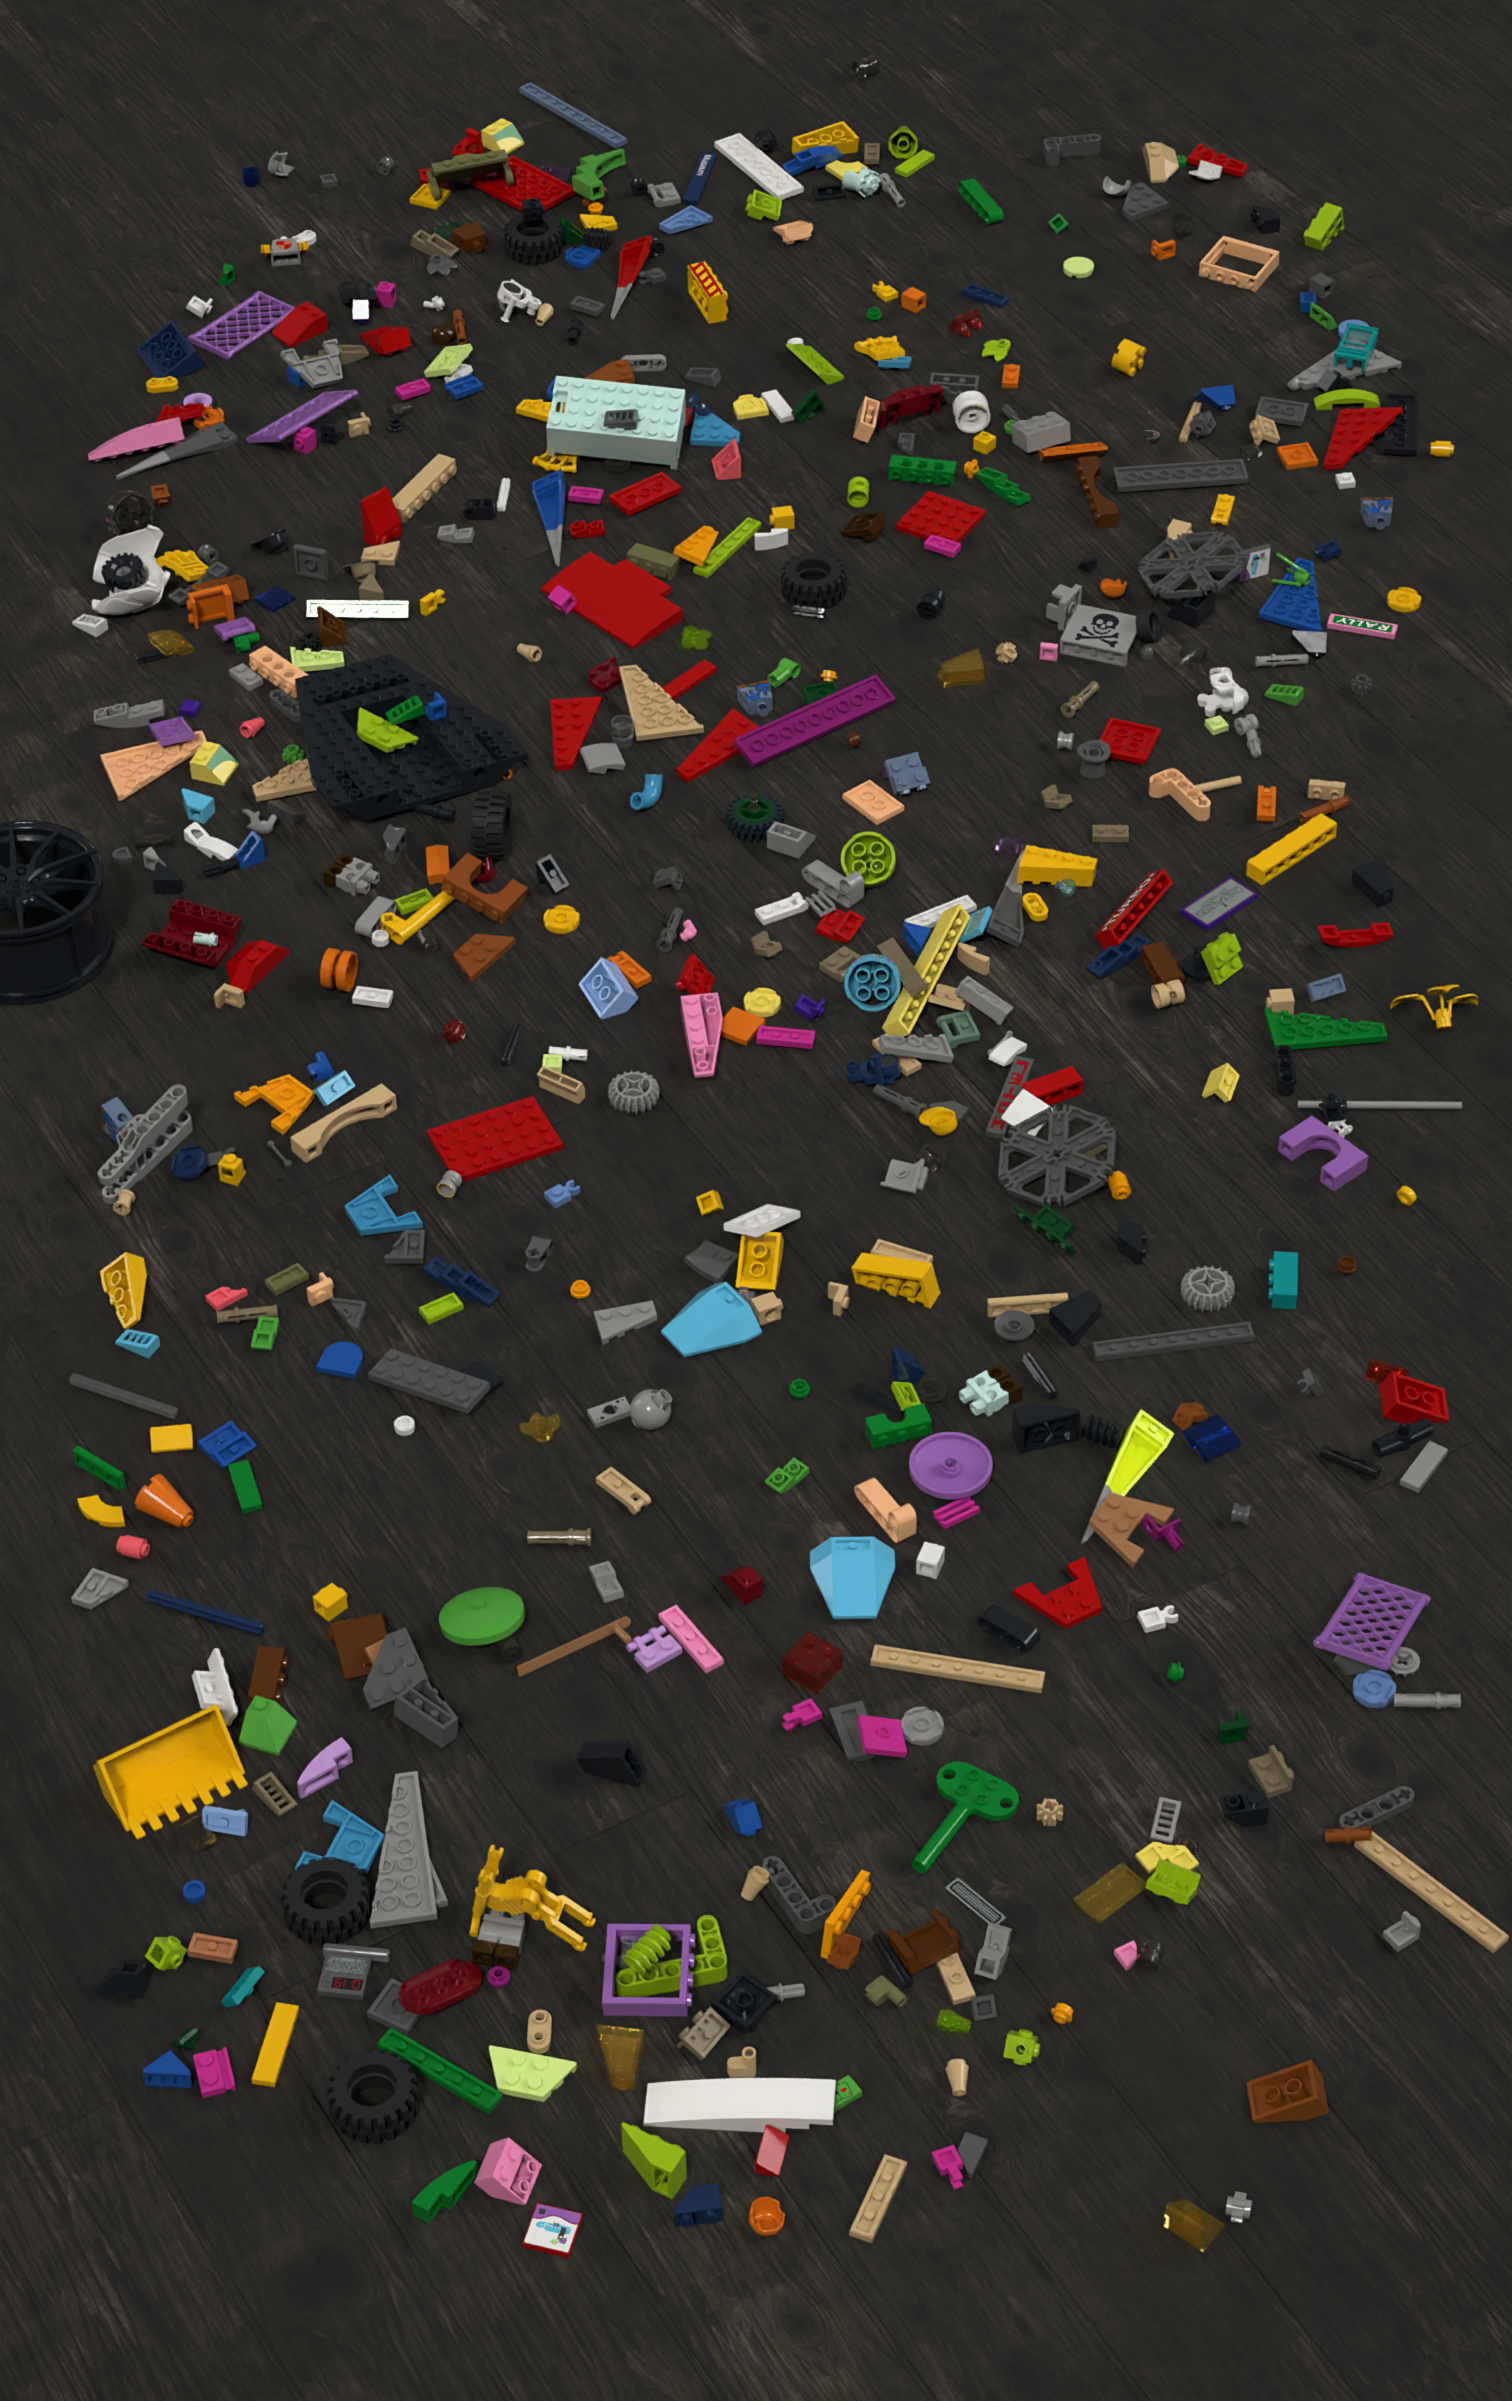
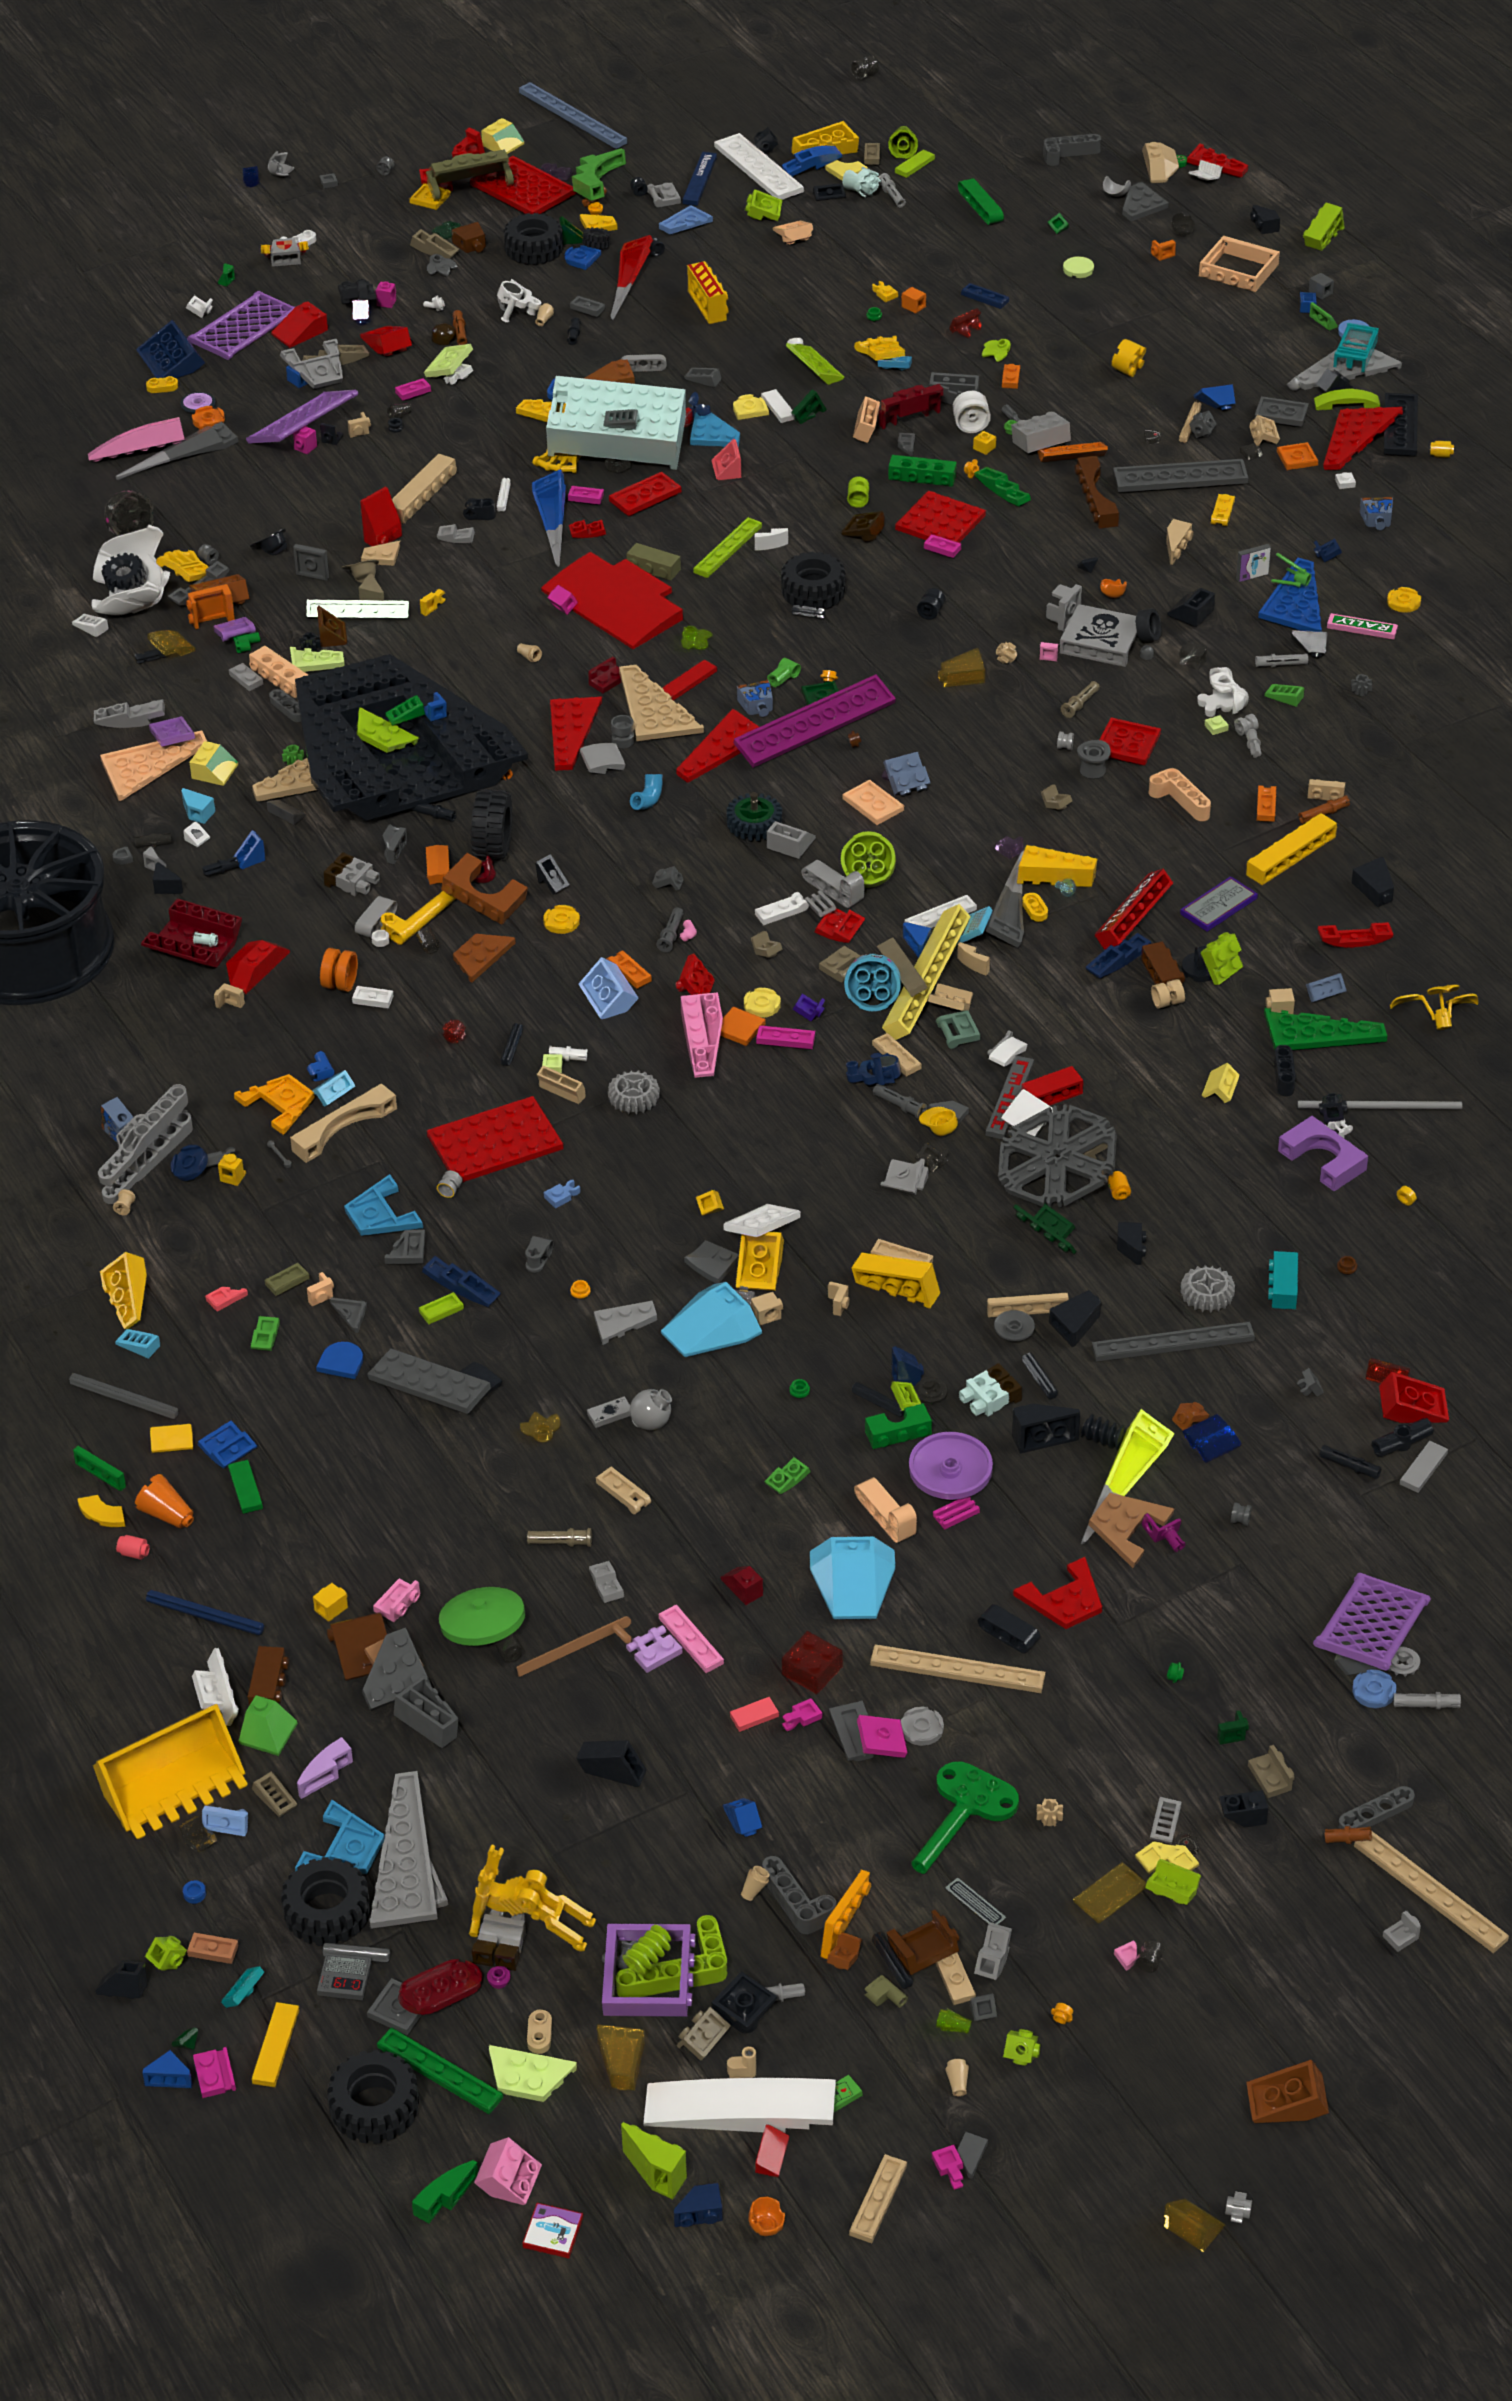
(98, 1588): light grey wing -> none
(160, 495): dark orange bracket -> none
(189, 411): red wing -> none
(190, 708): dark purple tile -> none
(214, 846): white slope -> none
(246, 1314): dark tan pin -> none
(251, 727): coral cone -> none
(261, 827): light grey piece -> none
(274, 598): clear blue piece -> none
(397, 1599): none -> bright pink bracket
(404, 1425): white tile -> none
(413, 901): lime tile -> none
(463, 386): blue plate -> none
(532, 209): black brick -> none
(655, 276): dark grey plate -> none
(697, 545): light orange wing -> none
(754, 1714): none -> coral tile
(782, 517): yellow brick -> none
(924, 1048): light grey wing -> none
(930, 1560): white brick -> none
(984, 1000): light grey container -> none
(1110, 833): dark tan plate -> none
(1154, 1619): white plate -> none
(1192, 564): dark grey plate -> none
(1218, 784): tan piece -> none

